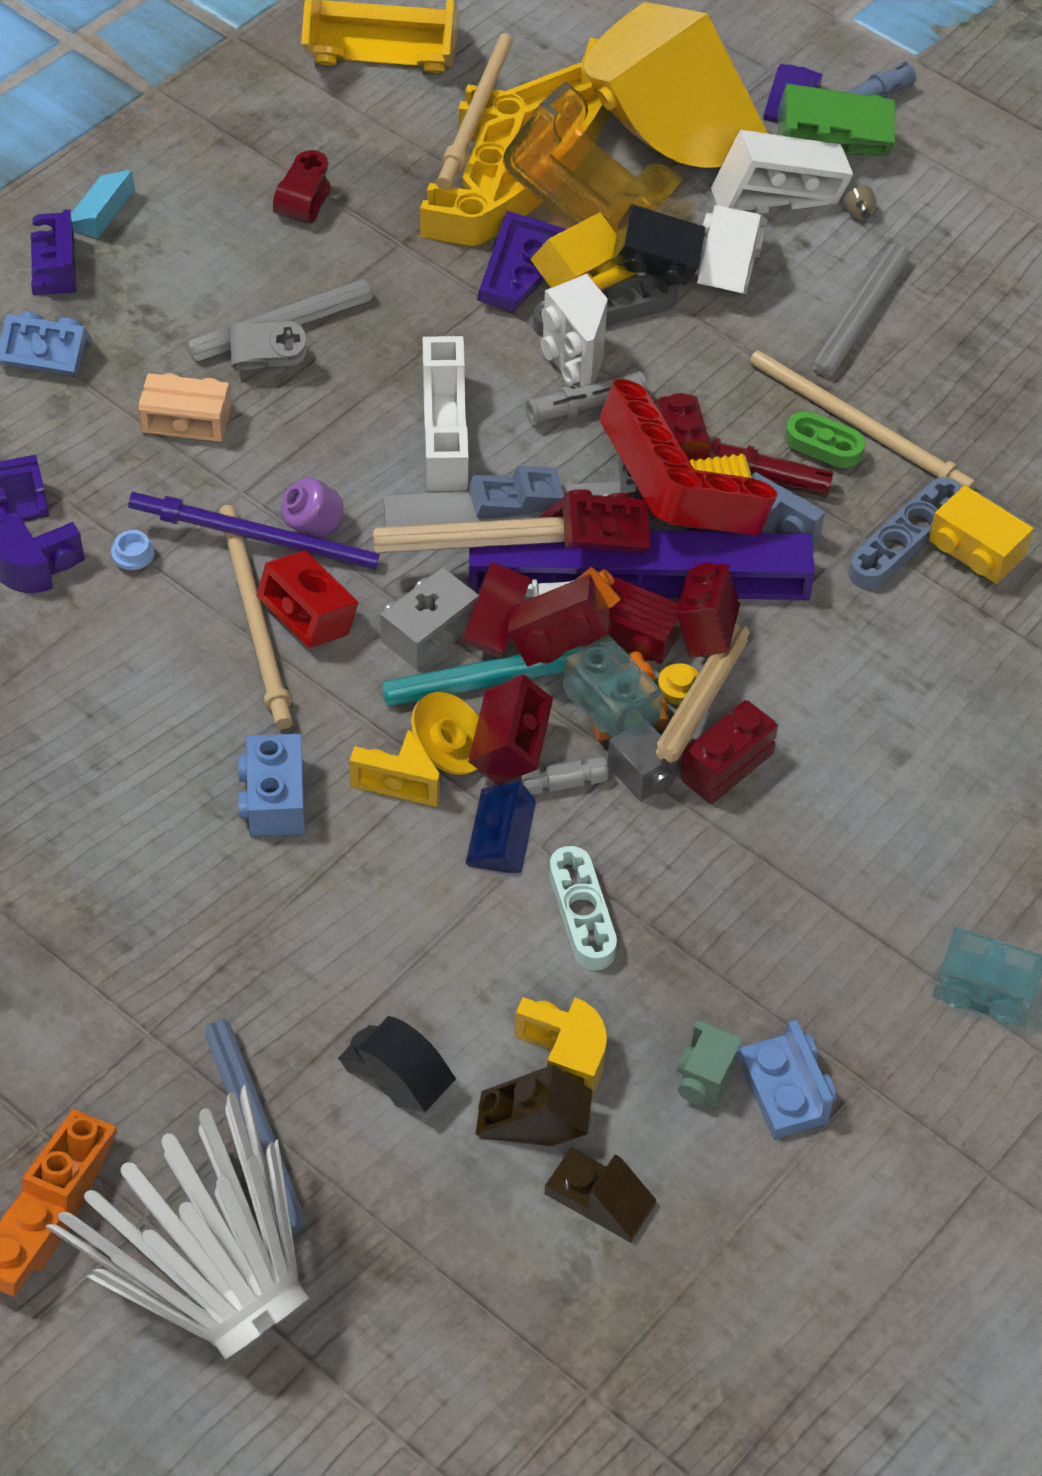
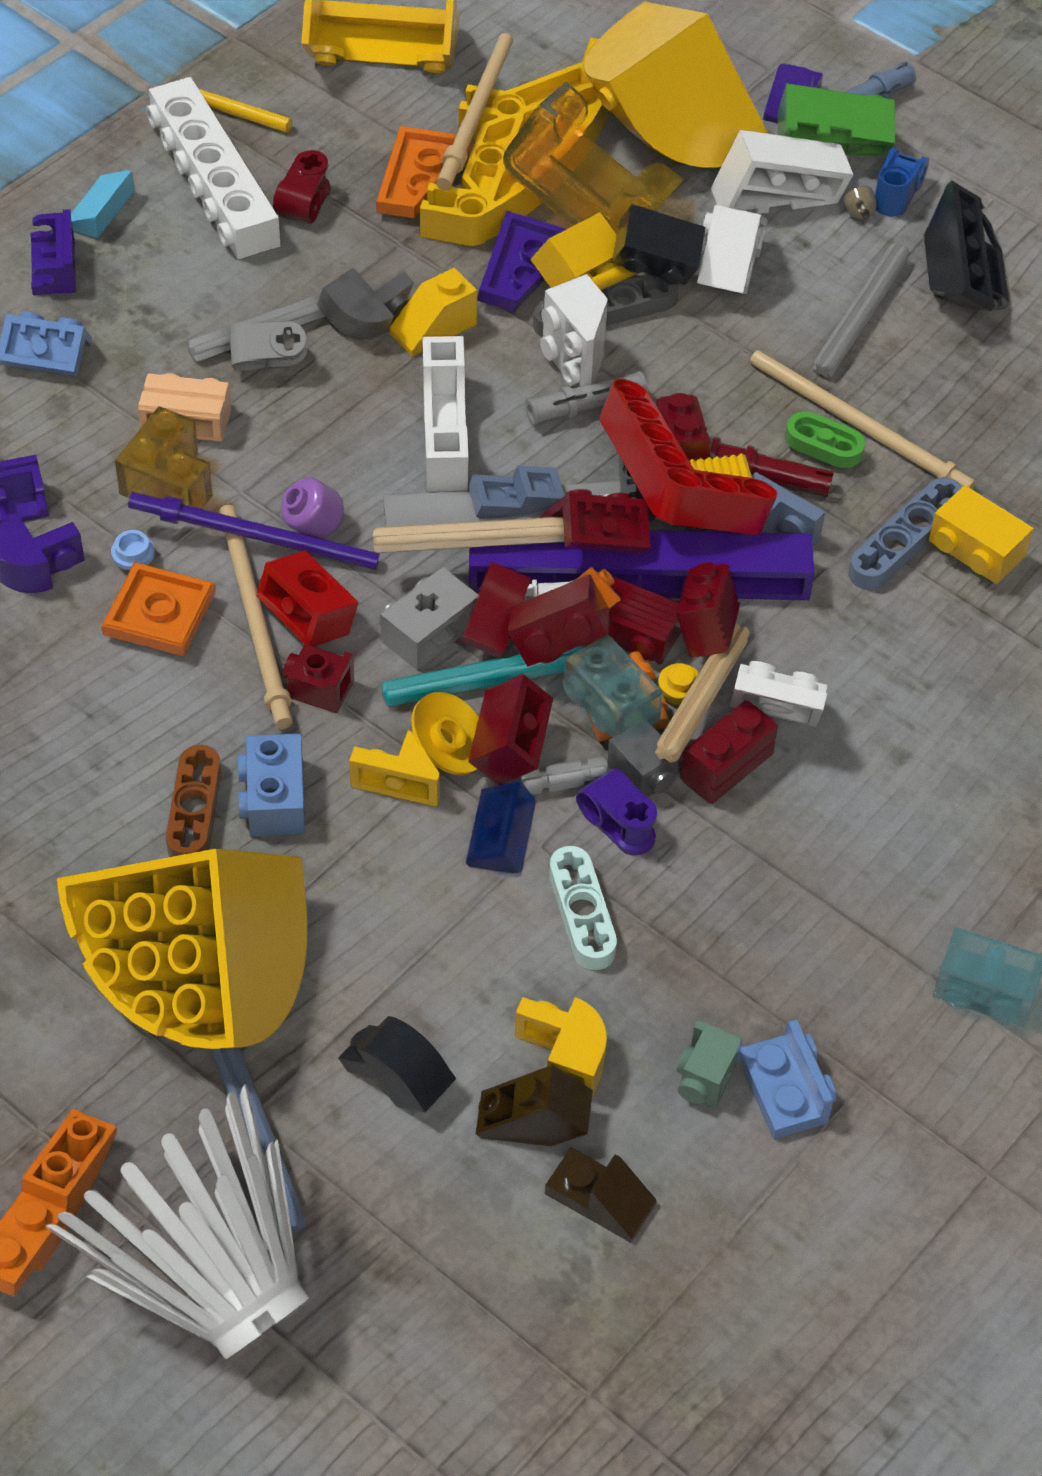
(159, 609): none -> orange plate
(164, 461): none -> clear yellow brick
(187, 788): none -> dark orange beam
(194, 942): none -> yellow brick
(213, 168): none -> white brick
(247, 112): none -> yellow bar
(319, 677): none -> dark red brick
(360, 310): none -> flat silver brick
(411, 168): none -> orange wing
(437, 308): none -> yellow slope
(620, 812): none -> dark purple piece
(781, 696): none -> white plate
(899, 181): none -> blue piece
(965, 253): none -> black wedge

